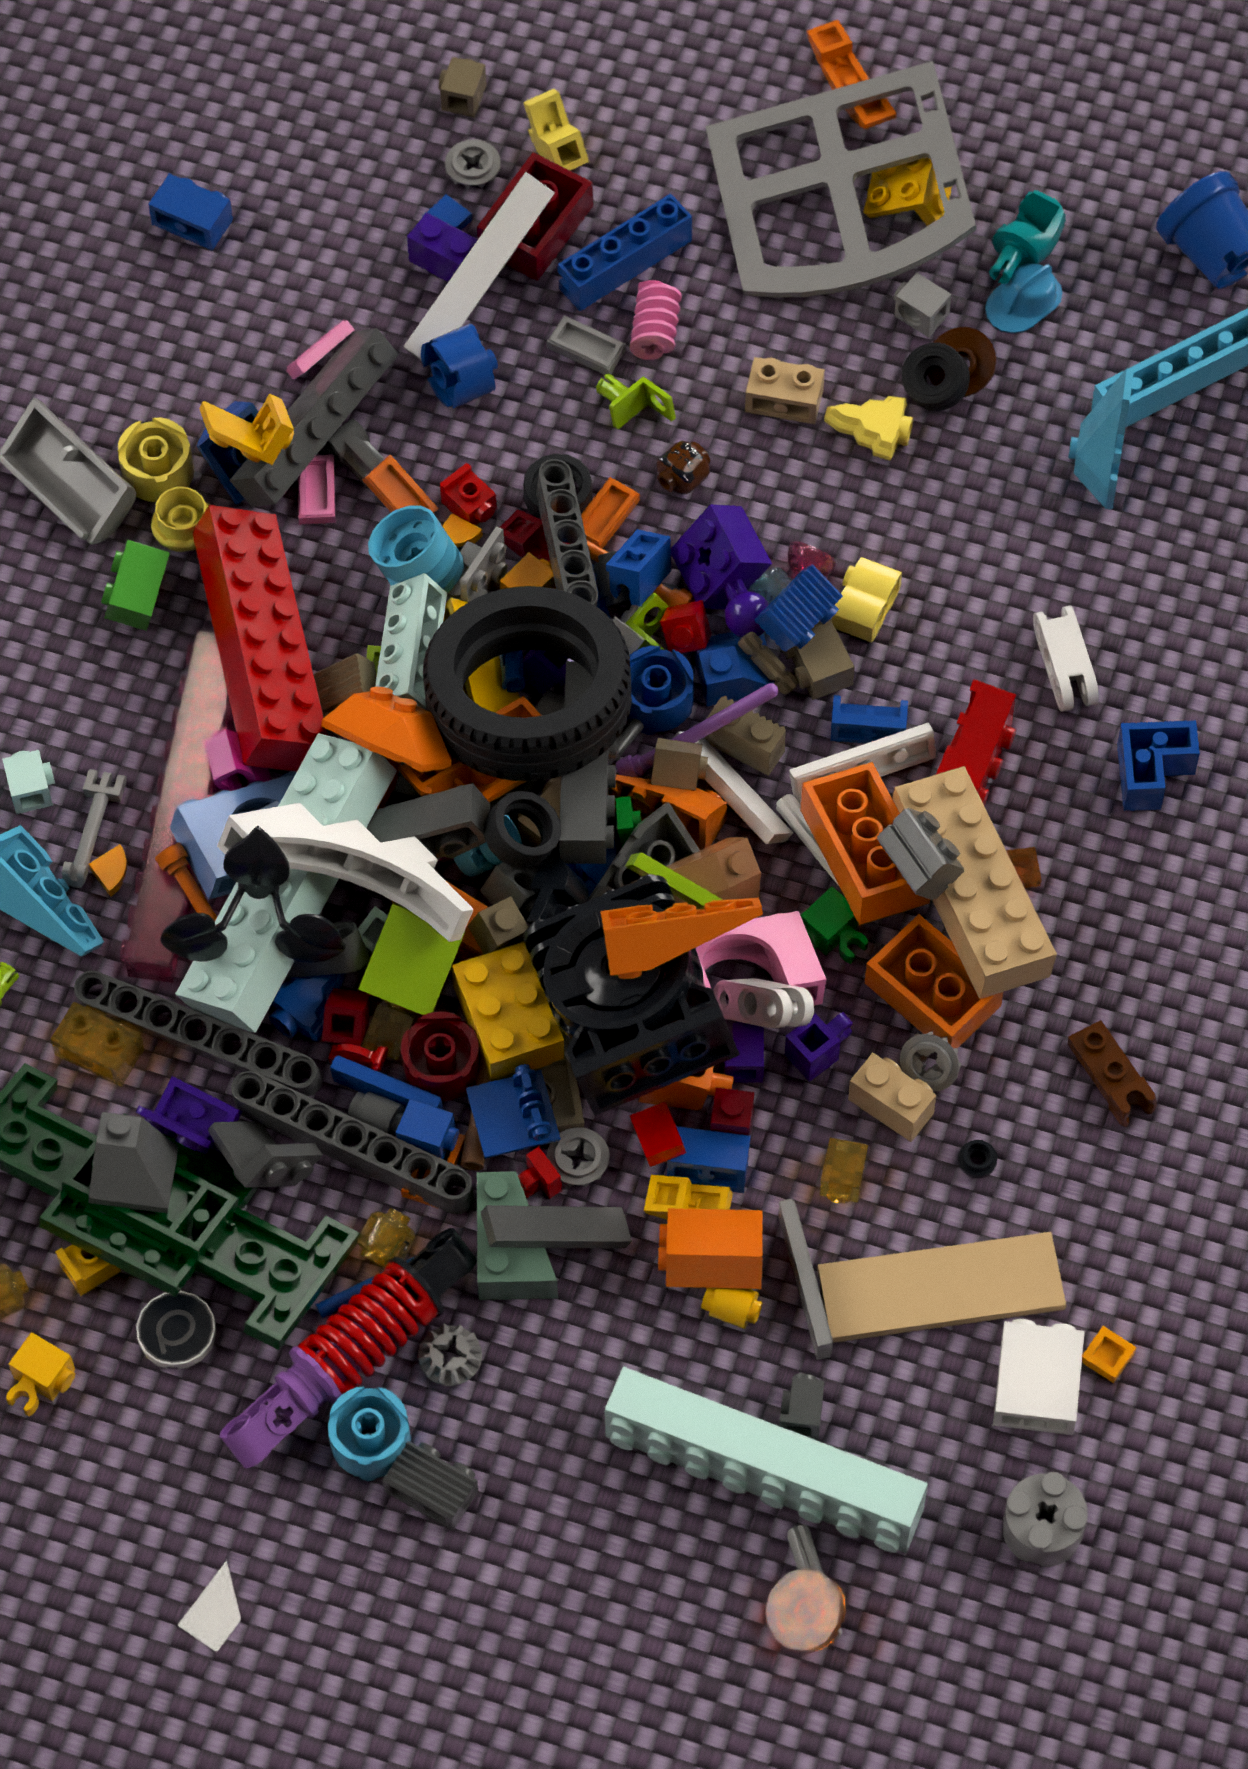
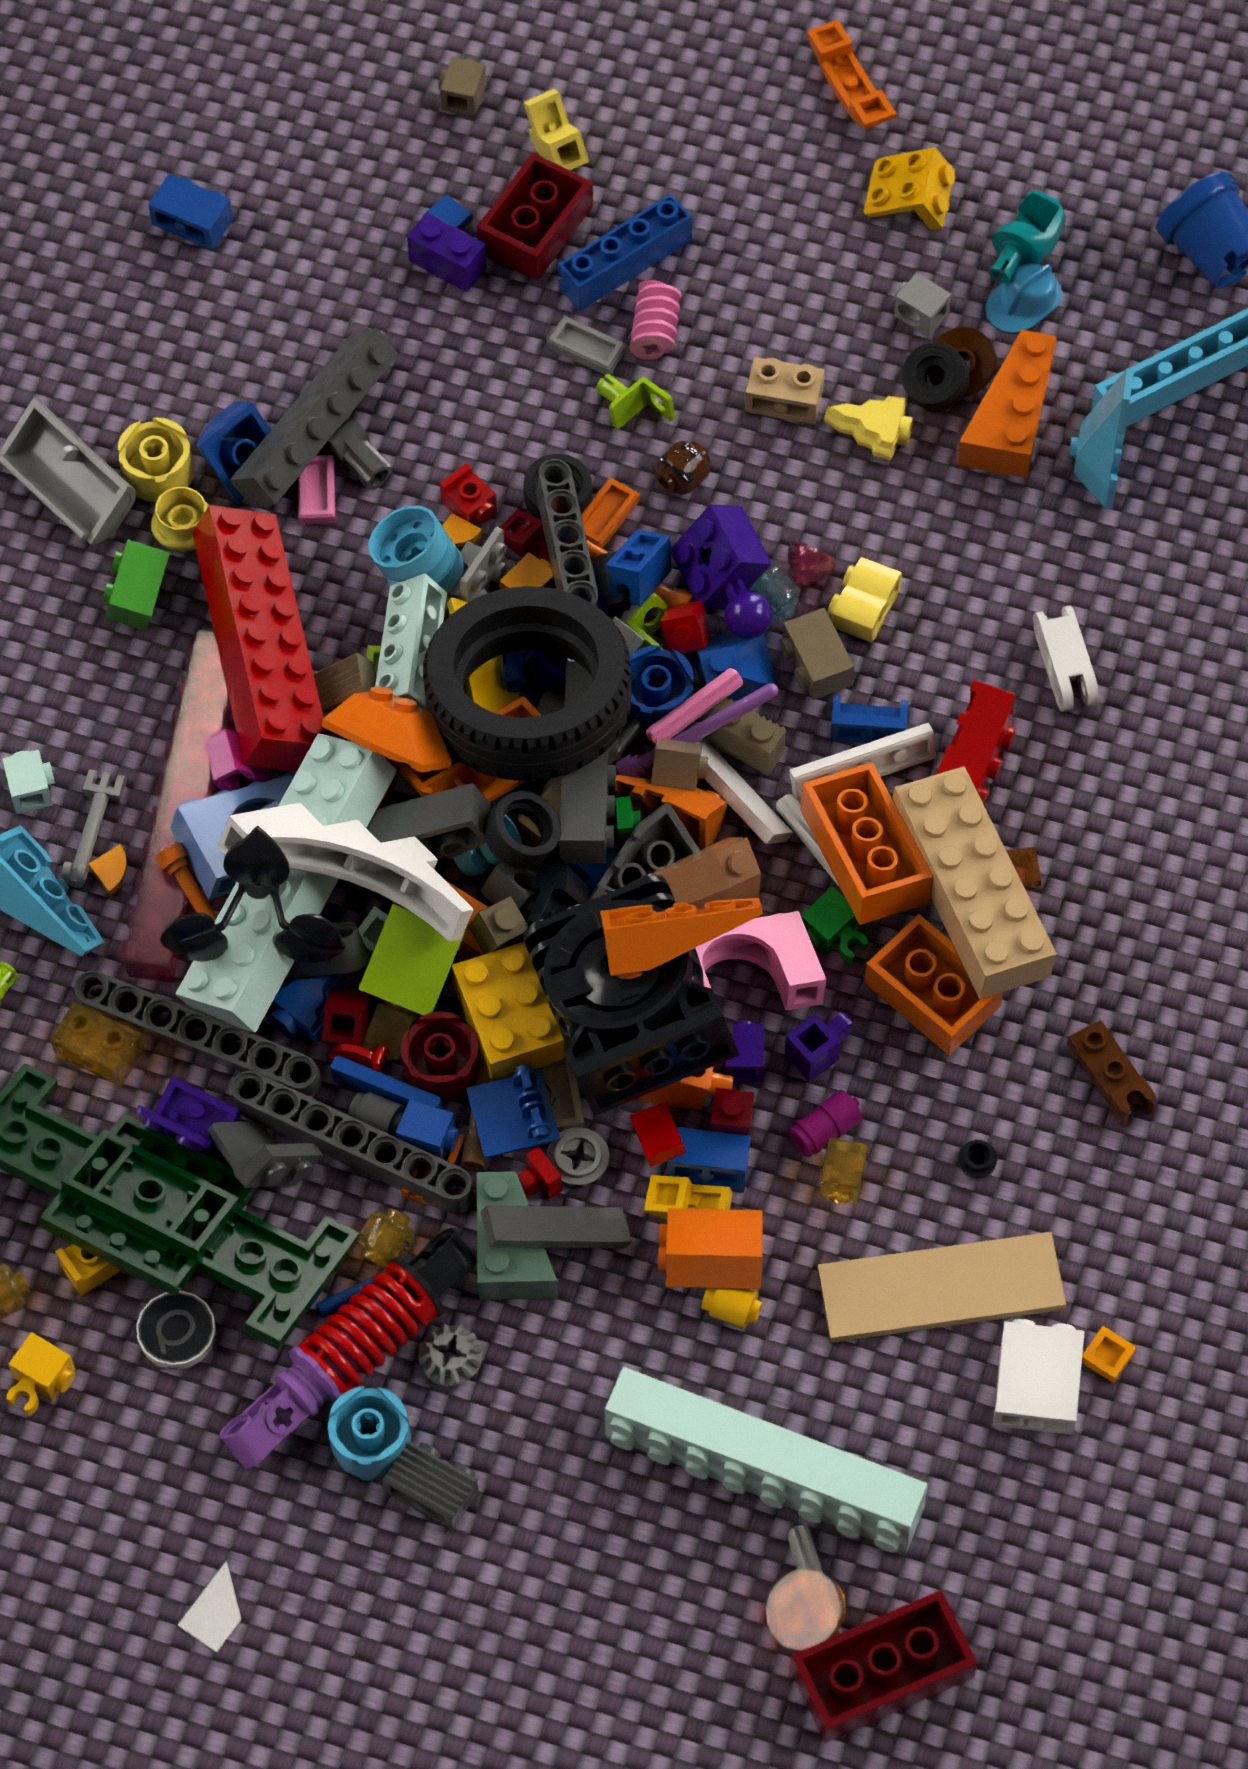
(132, 1164): dark grey slope -> none
(257, 440): yellow bracket -> none
(319, 349): bright pink tile -> none
(396, 487): orange tile -> none
(459, 366): blue brick -> none
(472, 152): light grey gear -> none
(483, 262): white tile -> none
(679, 885): lime tile -> none
(695, 706): none -> bright pink axle
(764, 1003): white piece -> none
(768, 662): dark tan axle -> none
(799, 608): blue brick -> none
(803, 1406): dark grey brick -> none
(805, 1279): light grey tile -> none
(828, 1120): none -> magenta piece
(838, 171): light grey window -> none
(883, 1666): none -> dark red brick
(892, 1096): tan brick -> none
(914, 1058): light grey gear -> none
(921, 853): dark grey brick -> none
(1009, 416): none -> orange wedge
(1047, 1497): light grey brick -> none
(1148, 754): blue brick -> none

